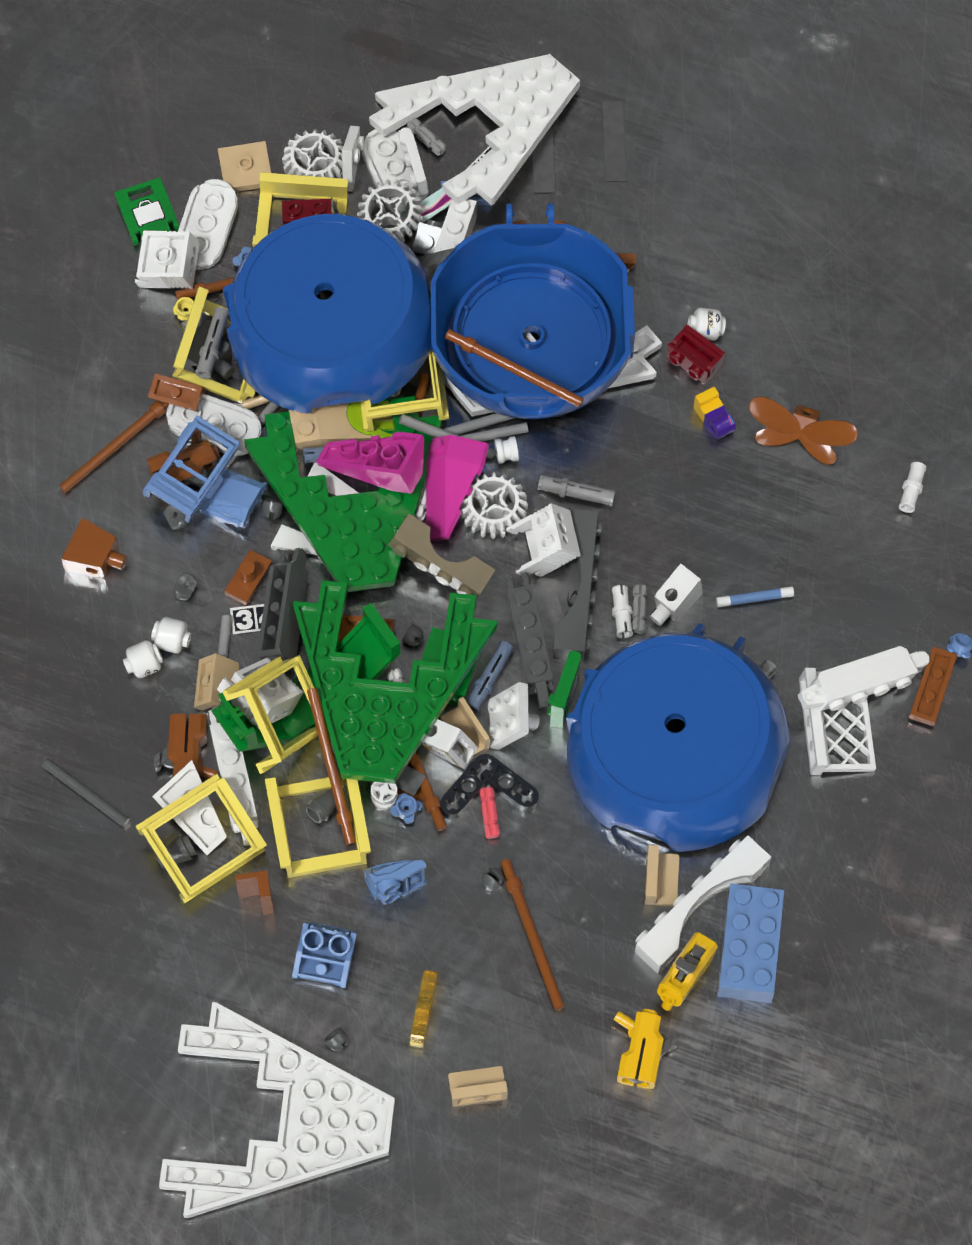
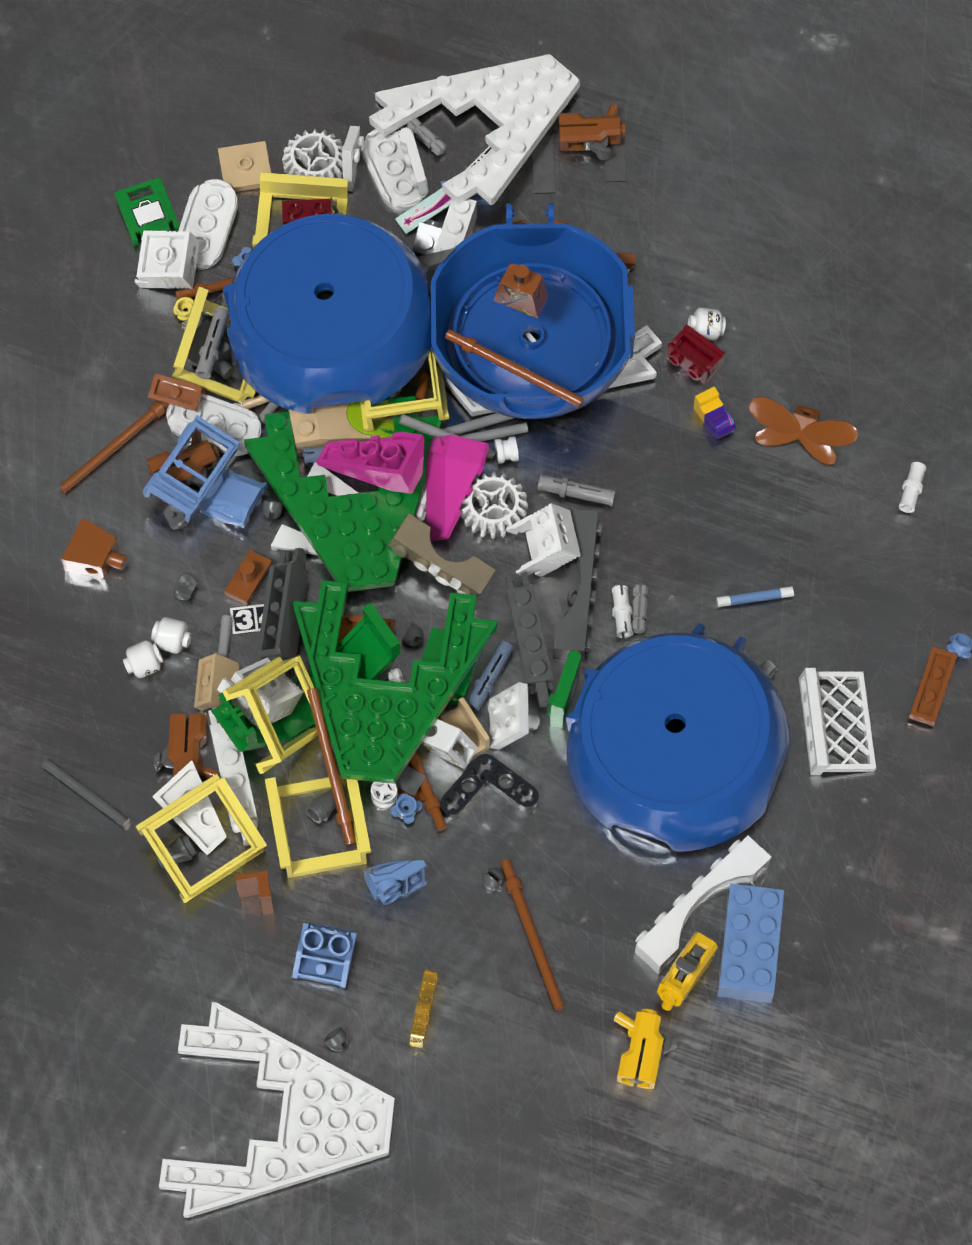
(403, 198): white gear -> none
(477, 1086): tan panel -> none
(489, 812): coral axle -> none
(522, 290): none -> dark orange torso
(591, 133): none -> dark orange piece
(661, 877): tan panel -> none
(676, 595): white torso -> none
(863, 678): white hinge -> none

